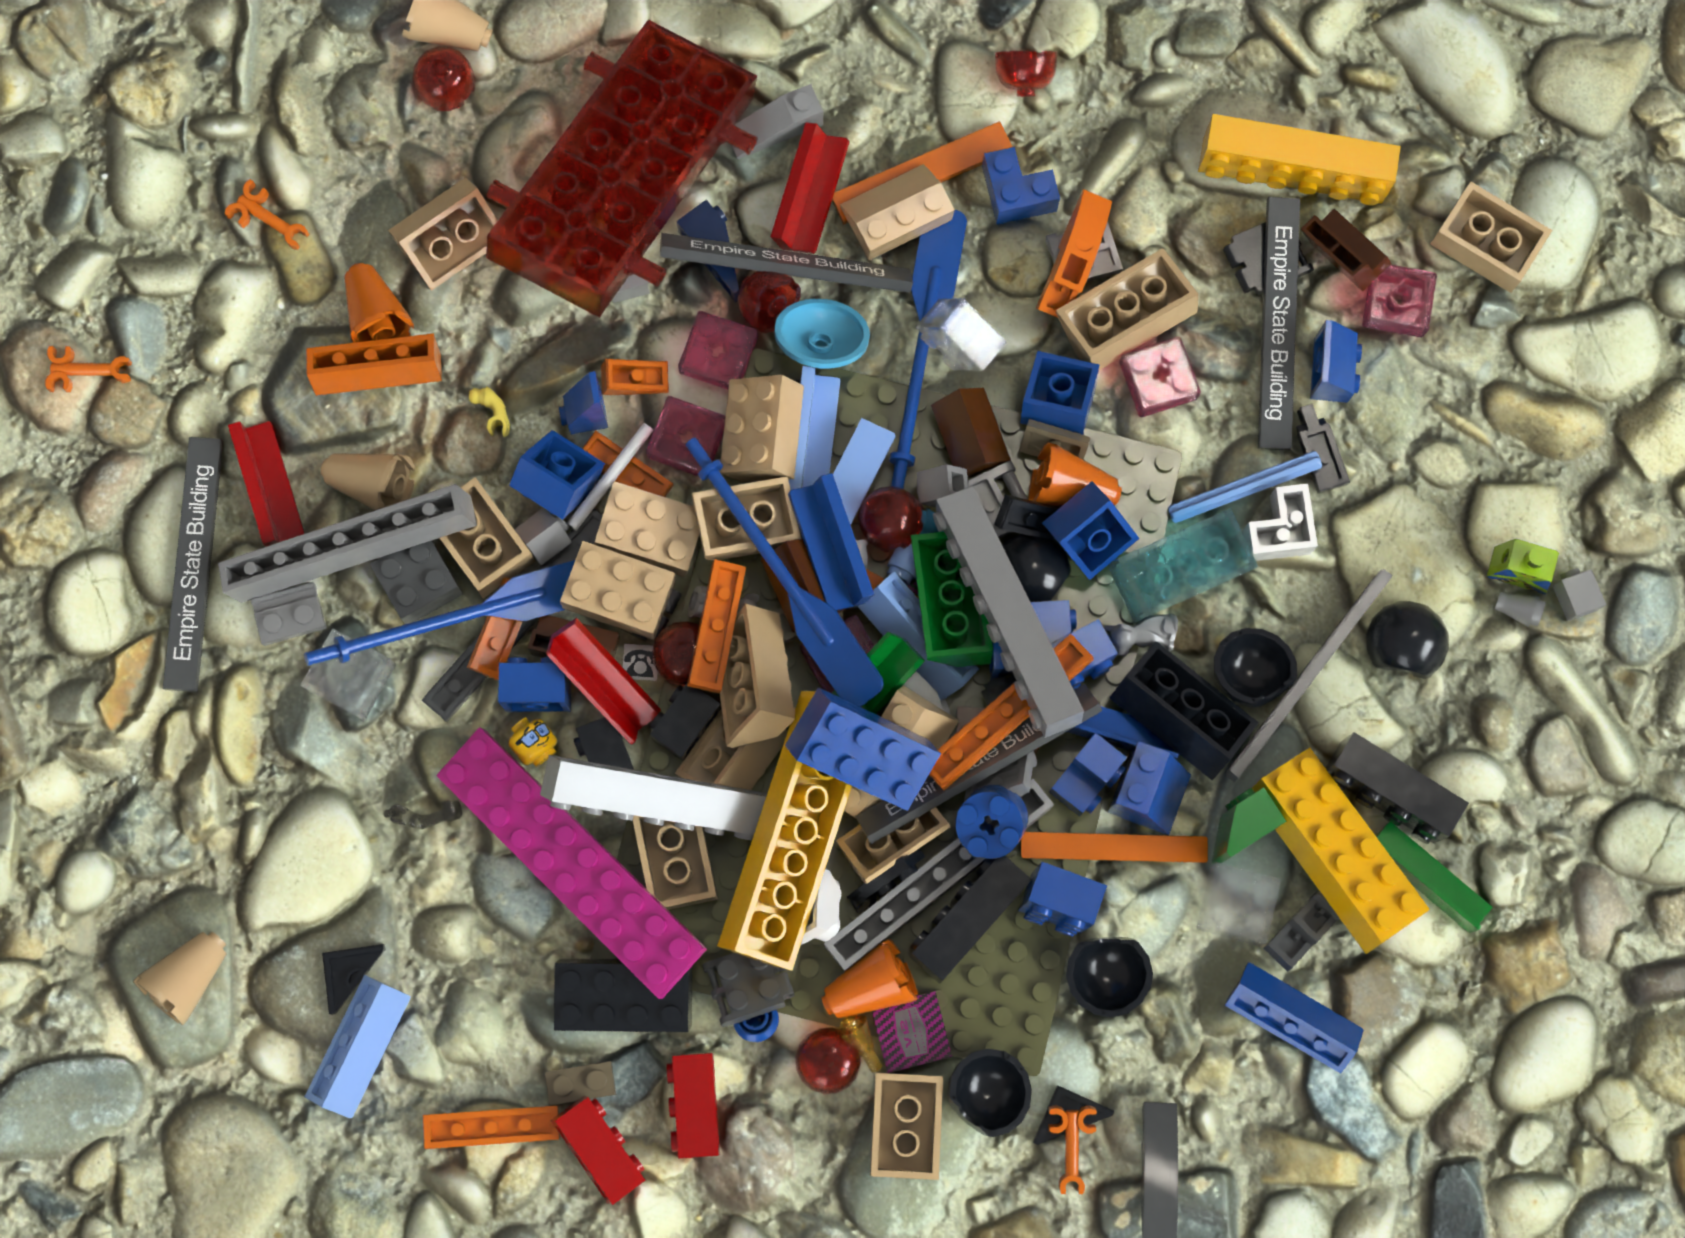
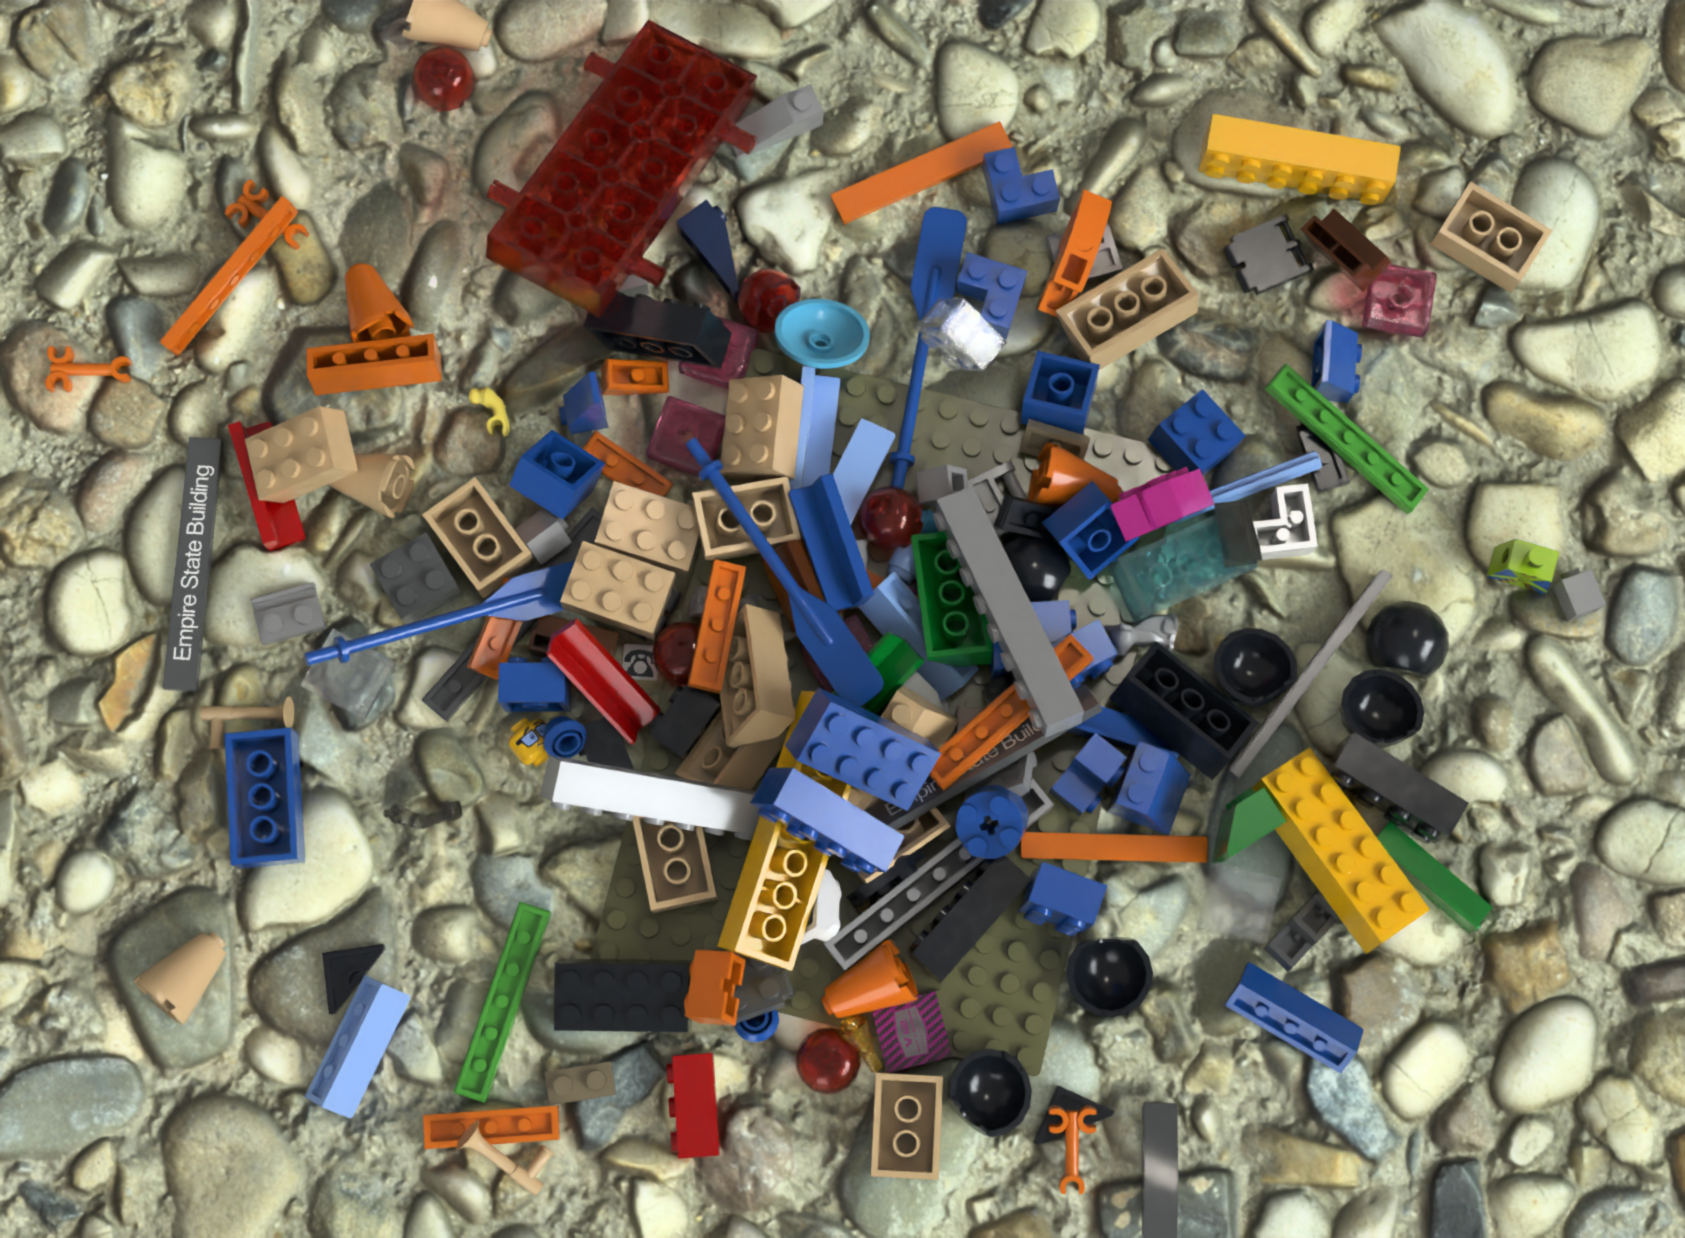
(218, 714): none -> tan piece
(229, 276): none -> orange tile
(264, 798): none -> blue brick
(301, 454): none -> tan brick
(347, 543): light grey brick -> none
(446, 233): tan slope -> none
(502, 1002): none -> bright green tile
(526, 1178): none -> tan piece
(564, 737): none -> blue cone
(572, 864): dark pink plate -> none
(599, 1149): red brick -> none
(609, 476): white bar -> none
(661, 330): none -> black brick
(713, 987): none -> orange brick
(785, 262): dark grey tile -> none
(809, 190): red panel -> none
(826, 820): none -> brick
(898, 211): tan slope -> none
(970, 430): reddish brown piece -> none
(994, 284): none -> blue brick
(1025, 70): clear red cylinder -> none
(1151, 394): clear pink brick -> none
(1161, 502): none -> dark pink piece
(1196, 435): none -> blue brick
(1237, 534): none -> clear smoke slope
(1279, 323): dark grey tile -> none
(1346, 438): none -> bright green tile
(1381, 708): none -> black cylinder
(1521, 608): light grey cone -> none

